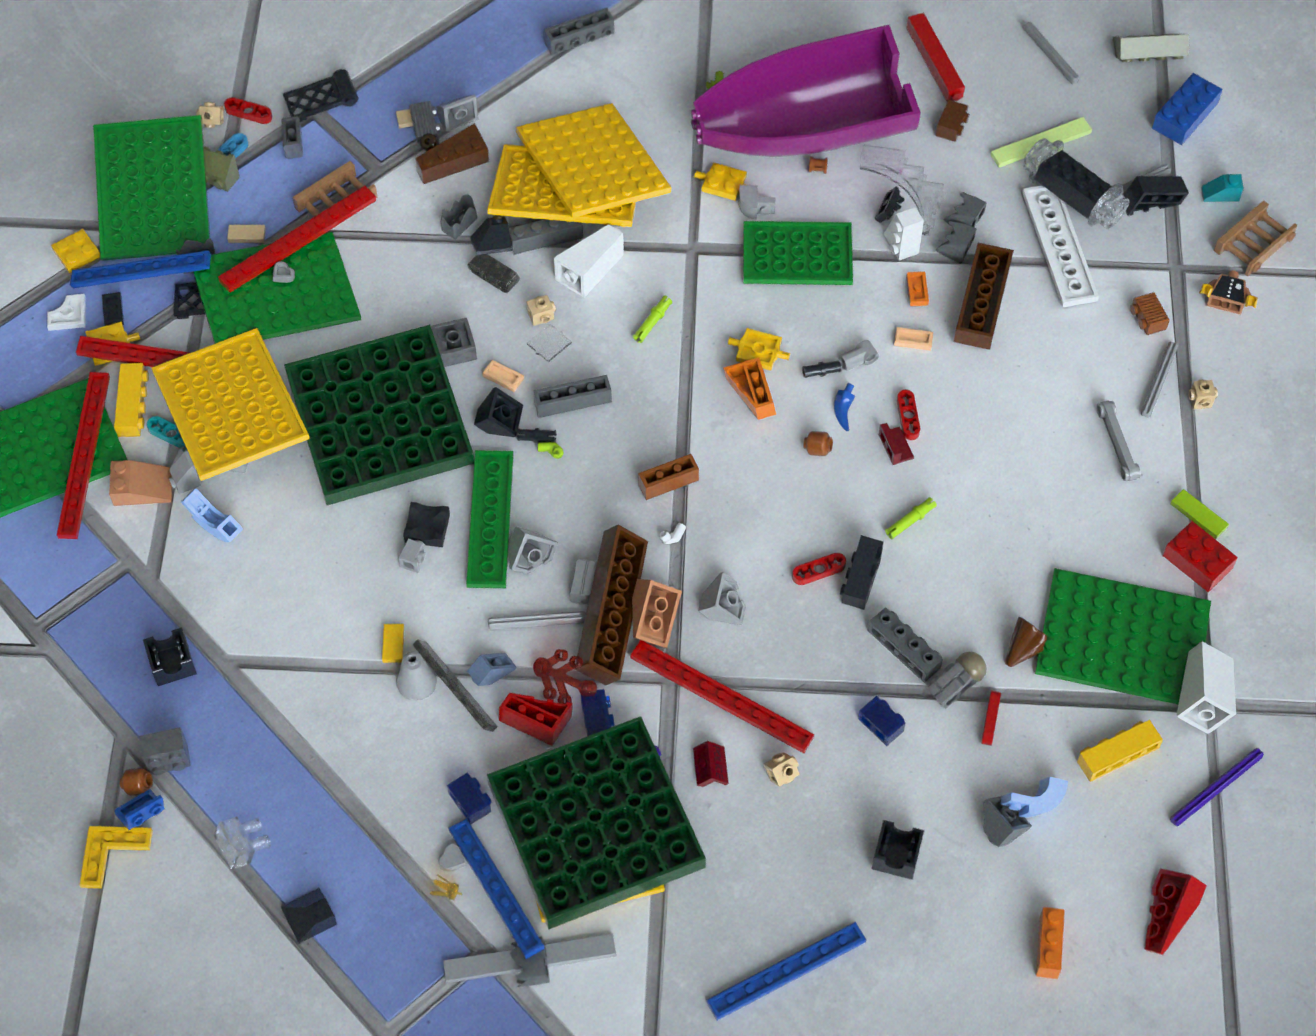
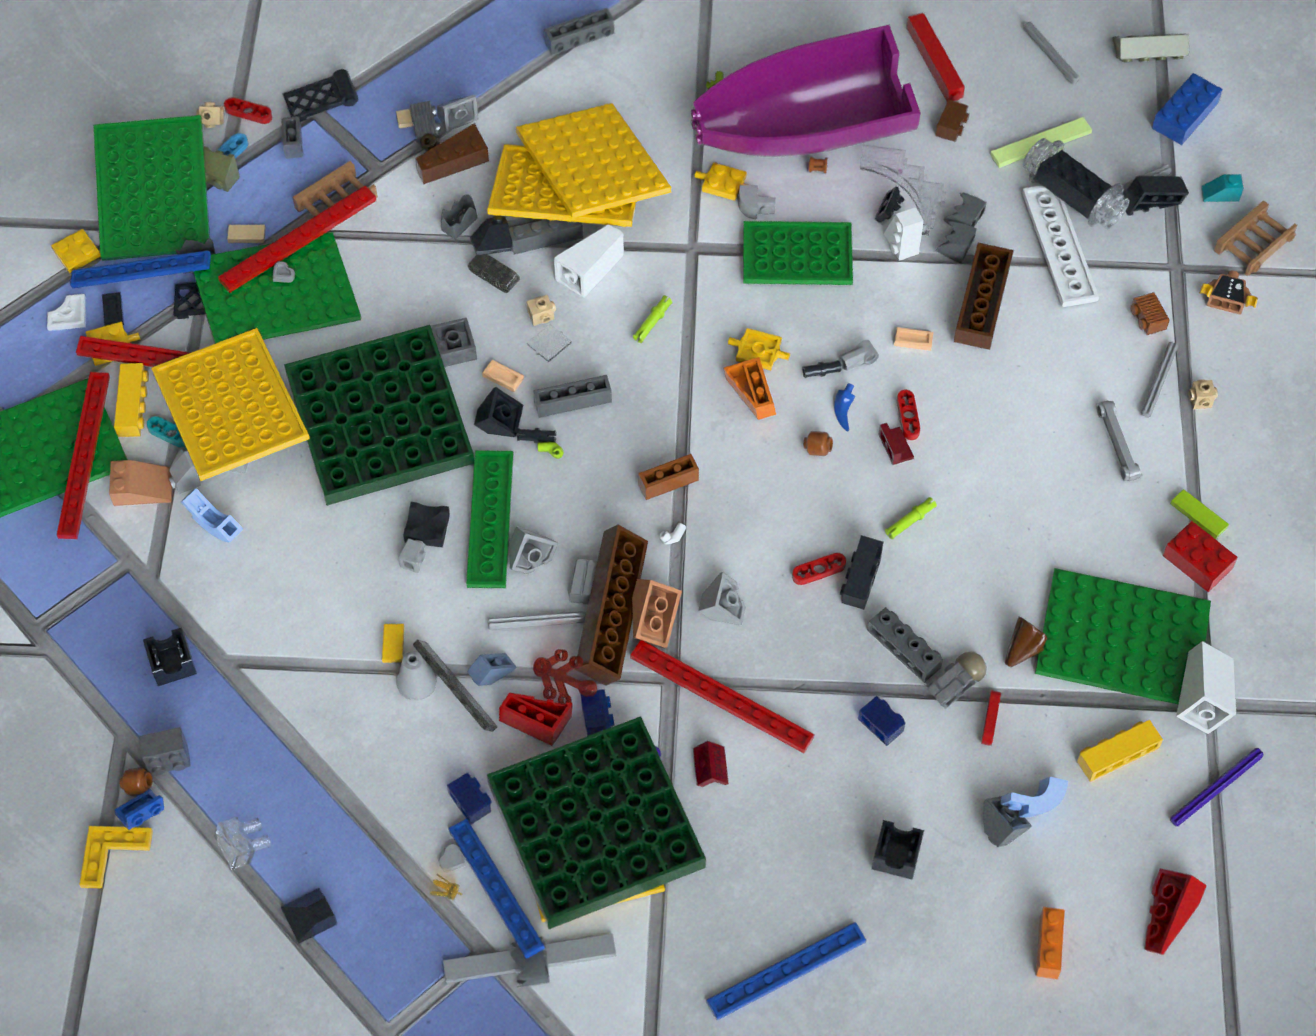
(782, 768): tan brick -> none
(917, 289): orange plate -> none

